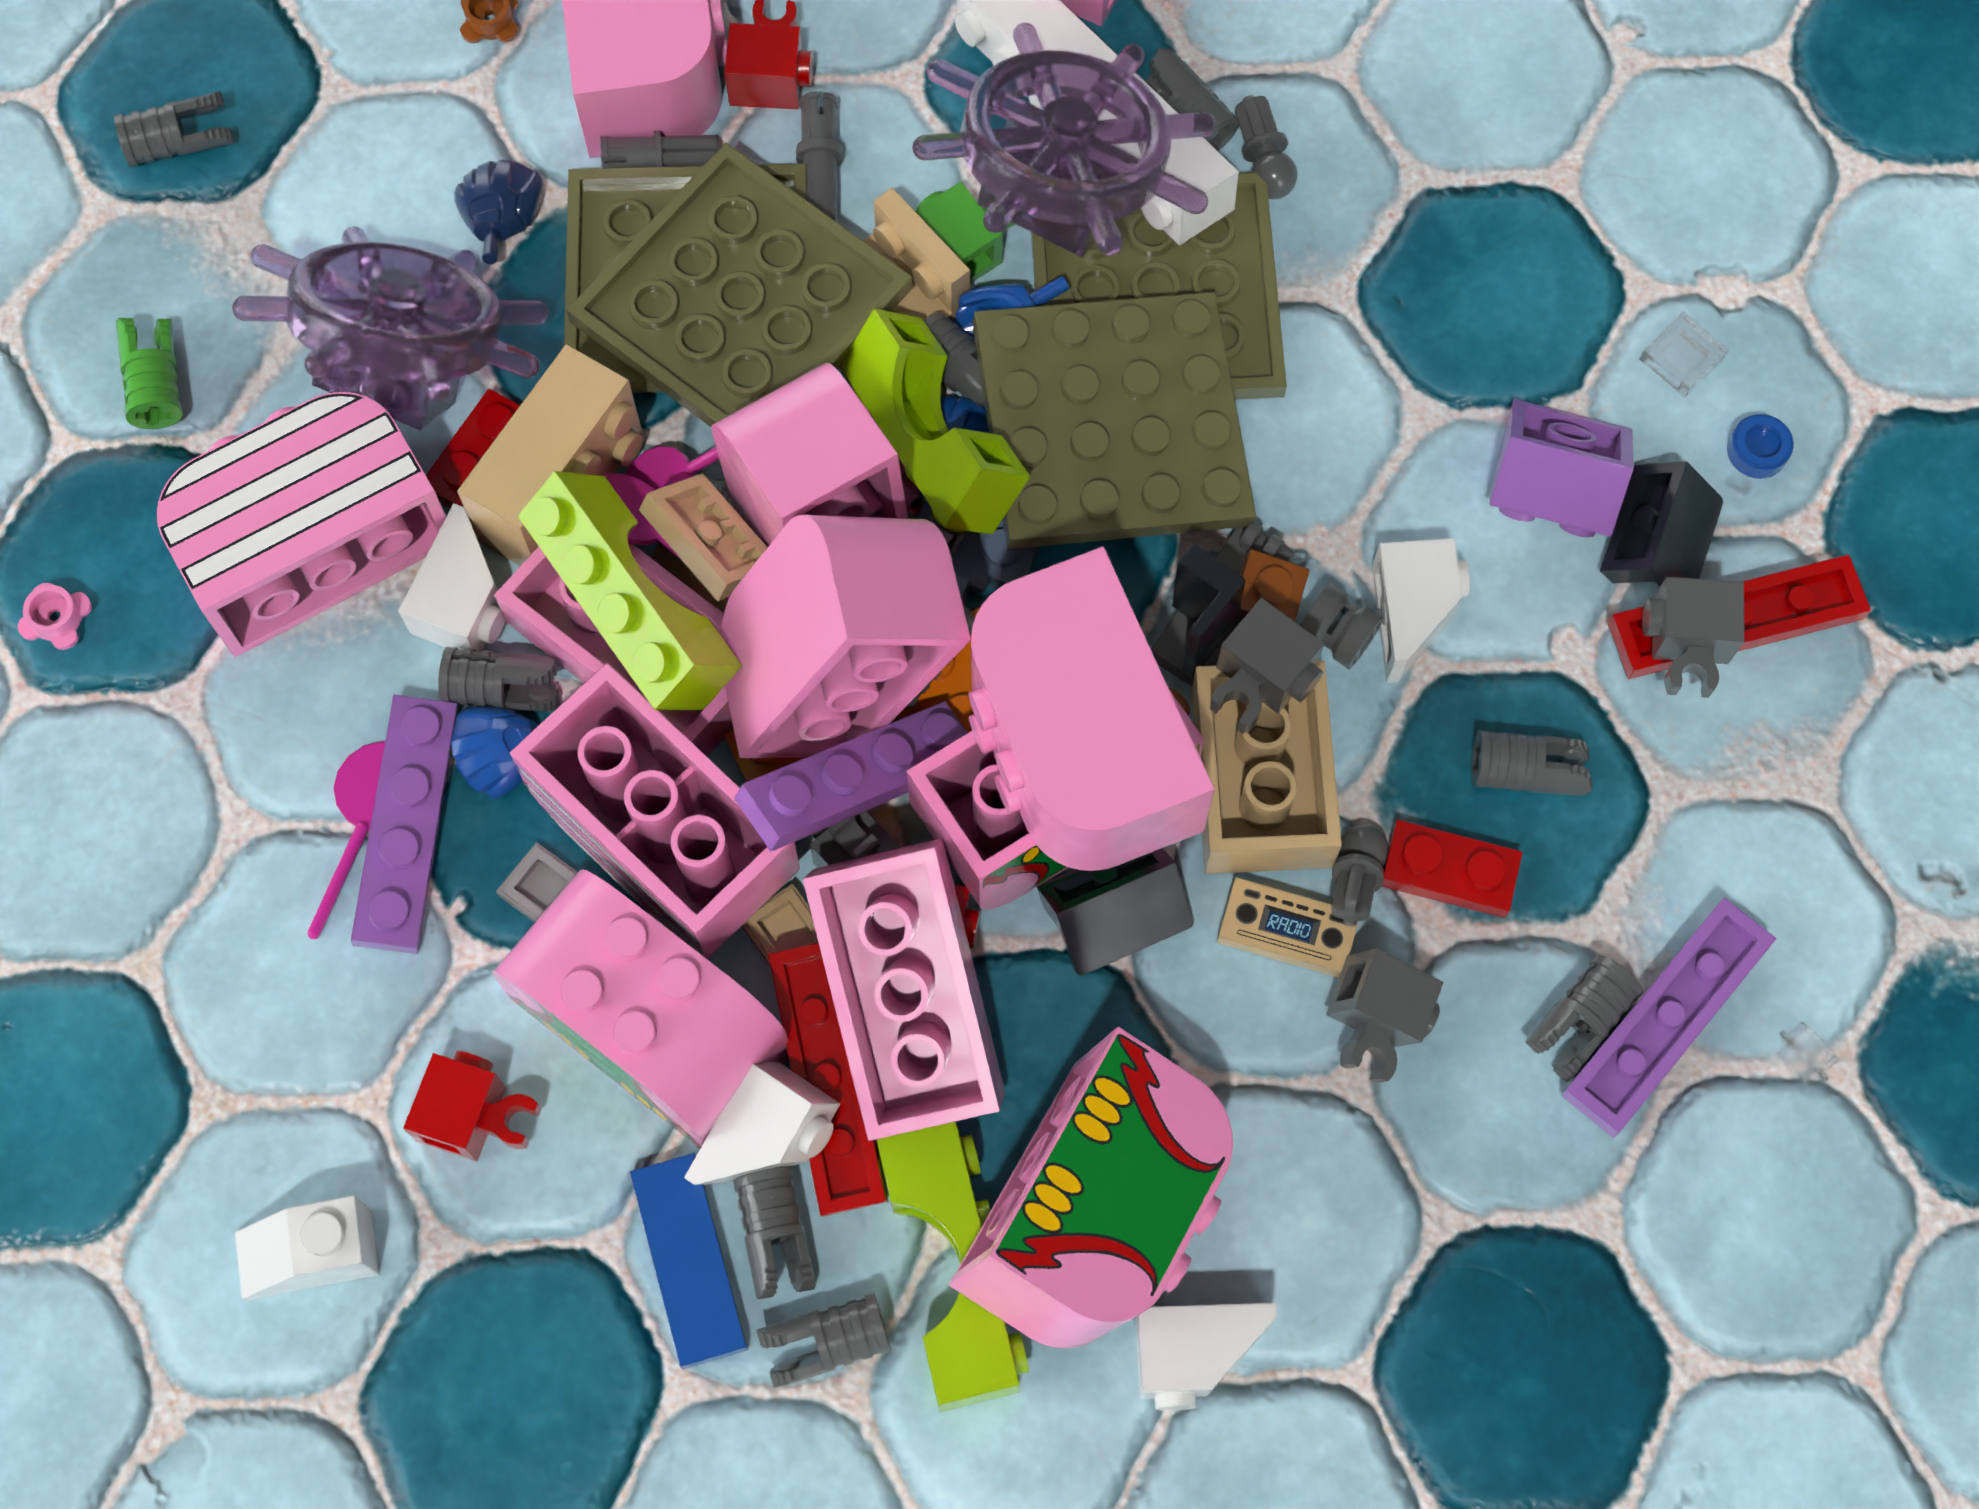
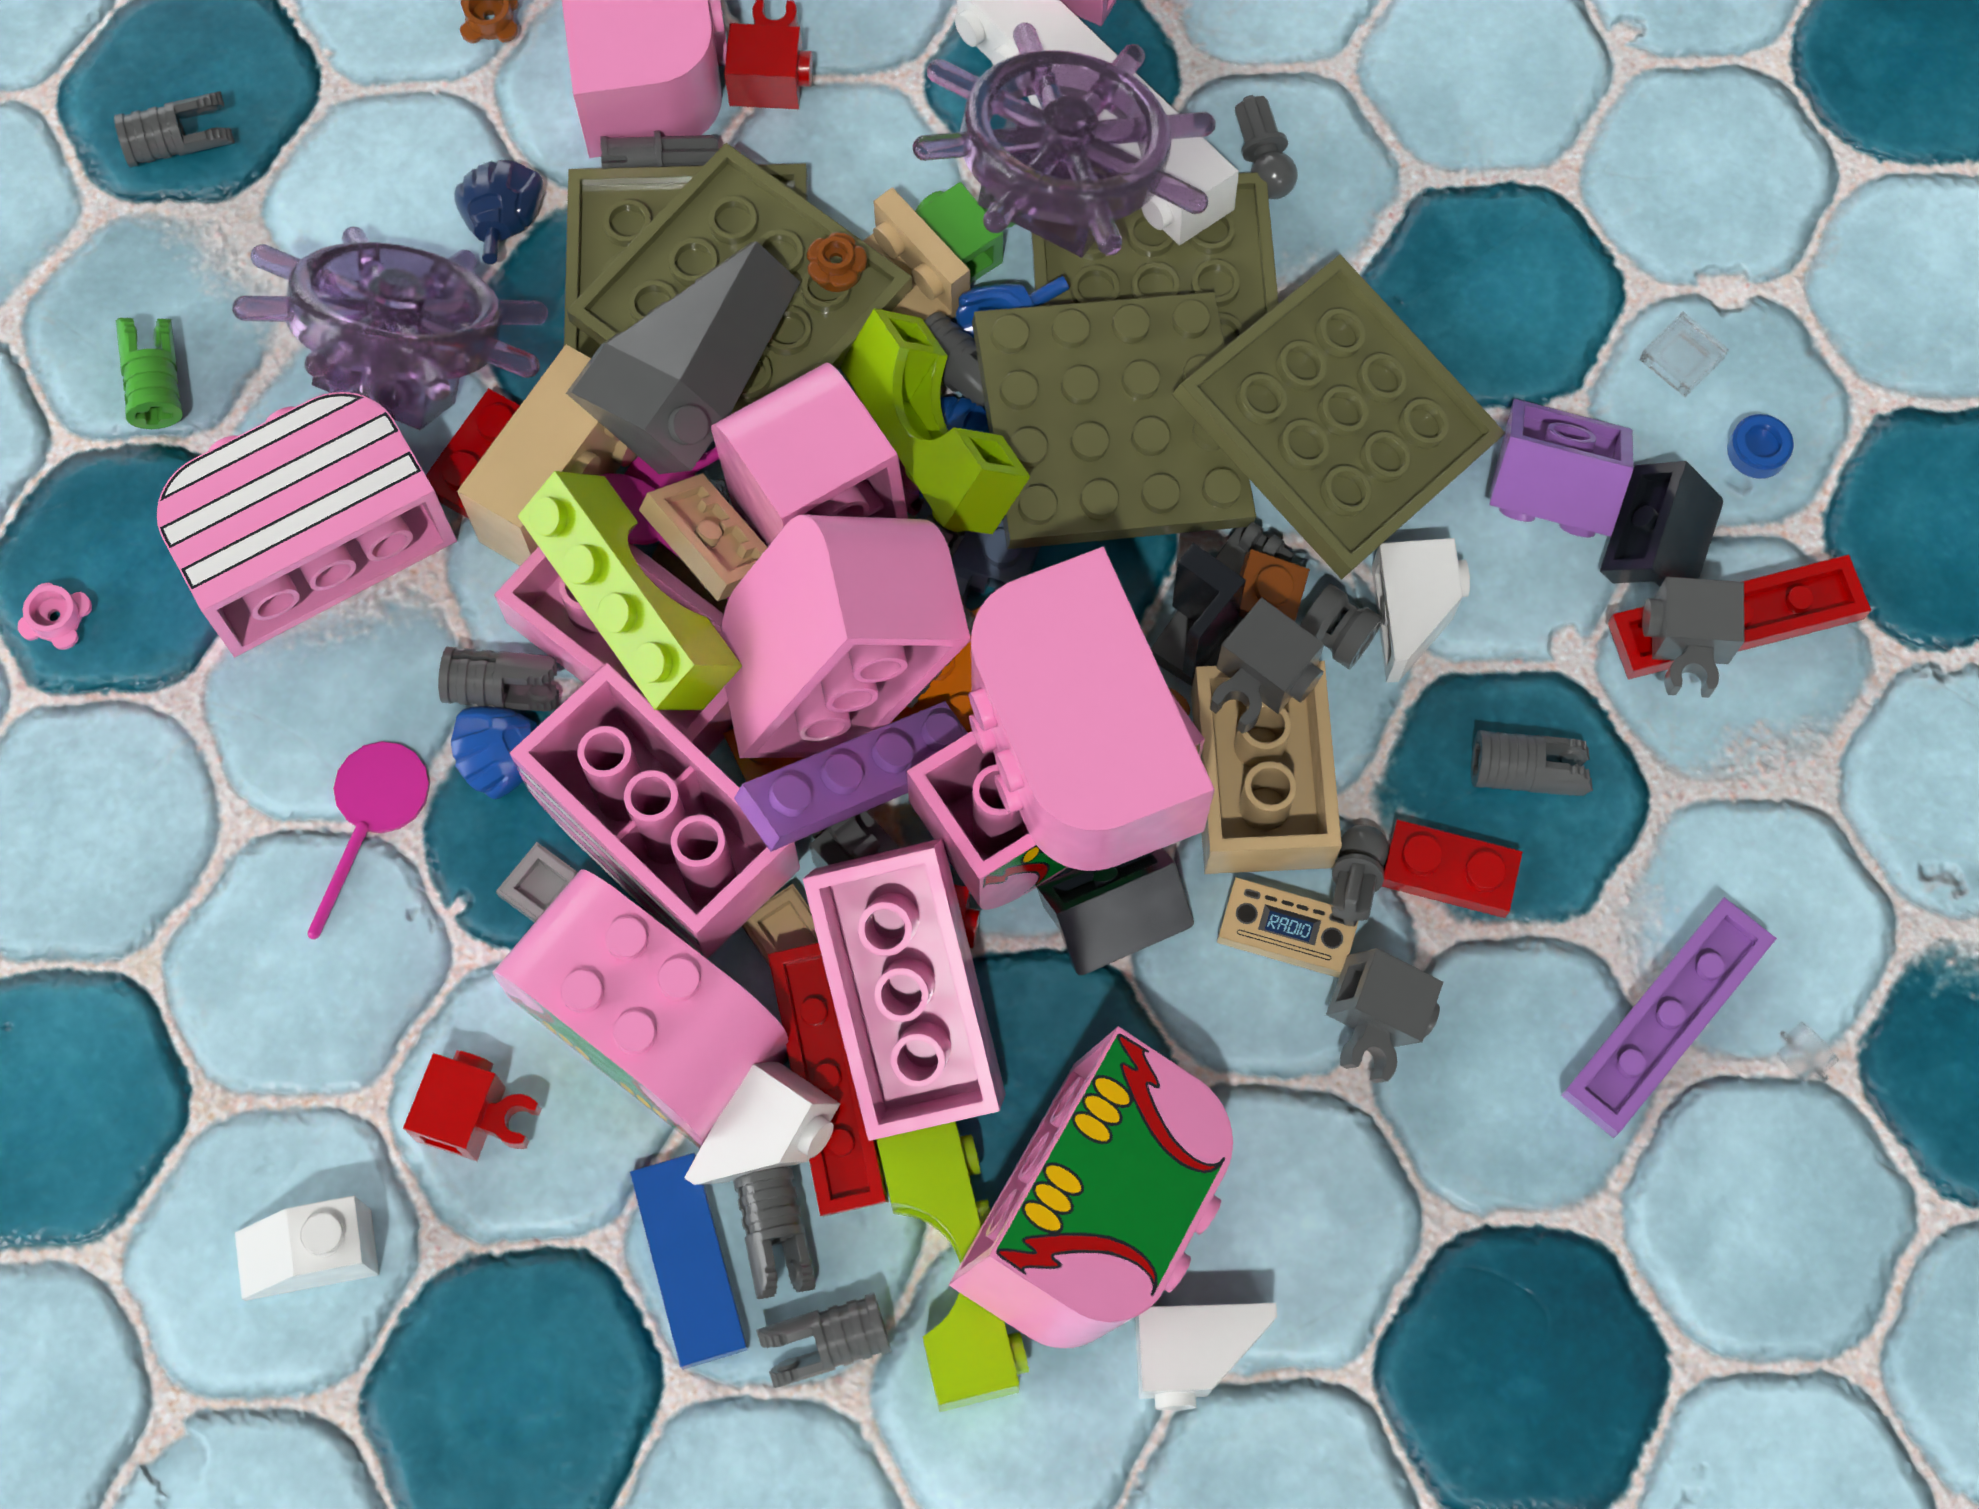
(404, 825): medium lavender plate -> none
(454, 590): white slope -> none
(687, 360): none -> dark grey wedge
(820, 151): dark grey pin -> none
(836, 276): none -> dark orange plate
(1190, 94): dark grey hinge -> none
(1338, 415): none -> olive plate
(1591, 1009): dark grey hinge -> none

